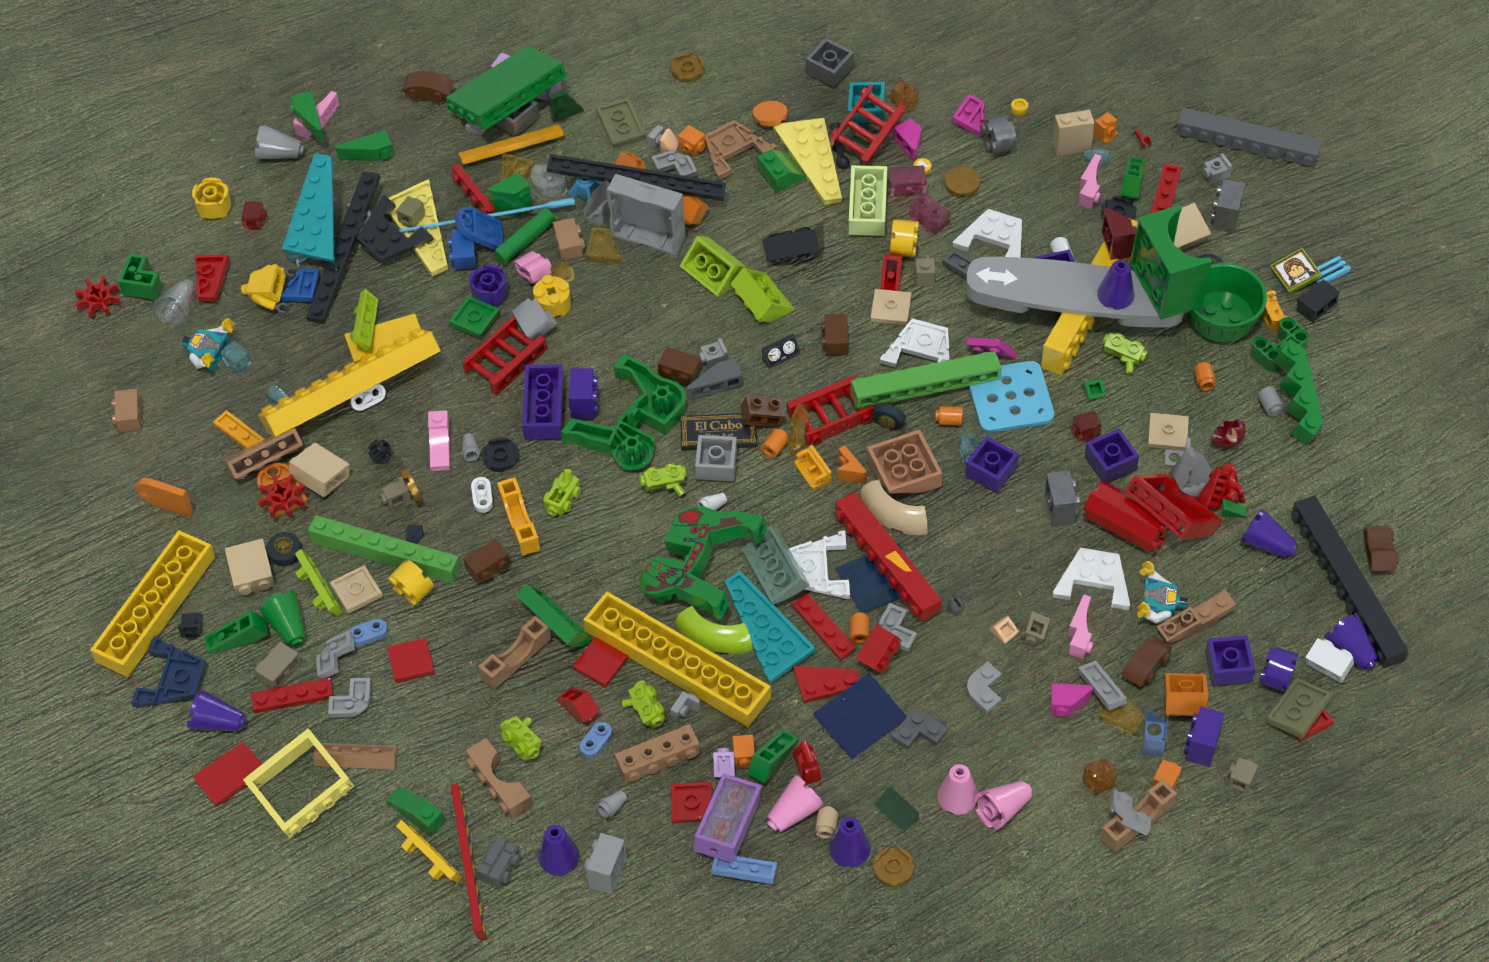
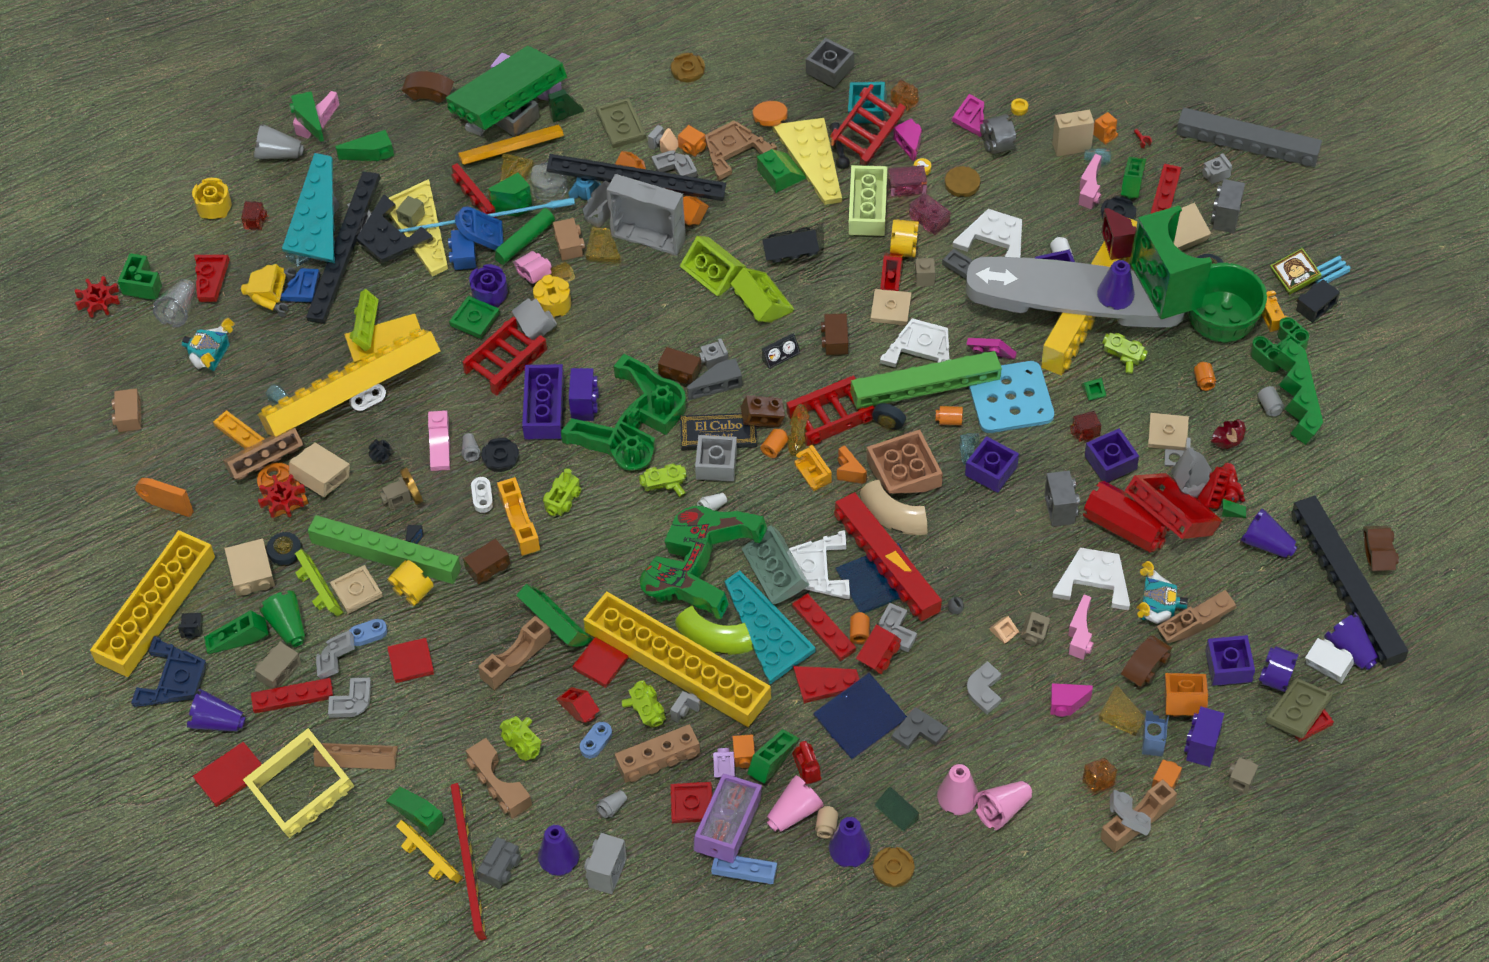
(236, 357): clear light blue brick -> none
(1102, 685): light grey plate -> none

